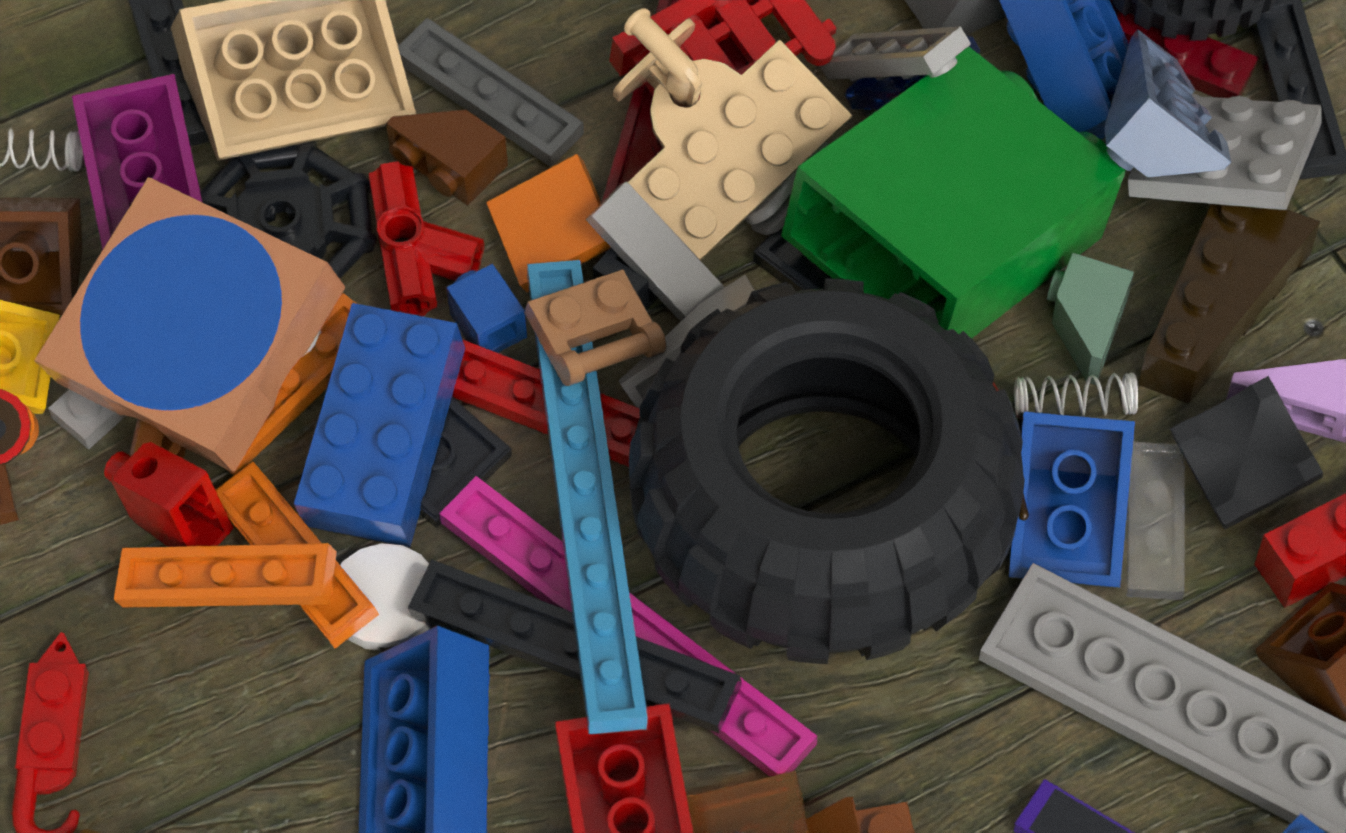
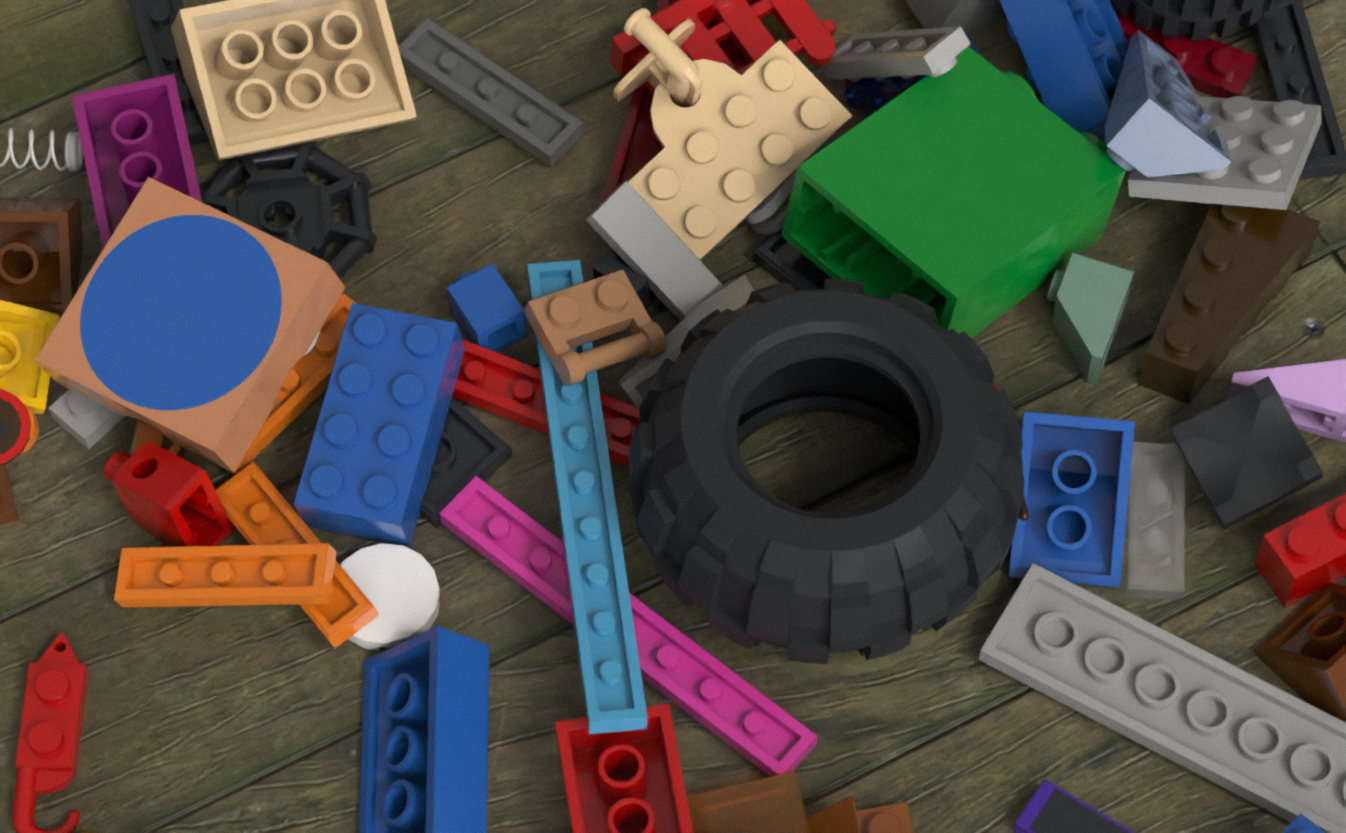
(430, 246): red piece -> none
(450, 149): reddish brown slope -> none
(547, 218): orange tile -> none
(547, 638): black plate -> none
(1128, 389): white piece -> none

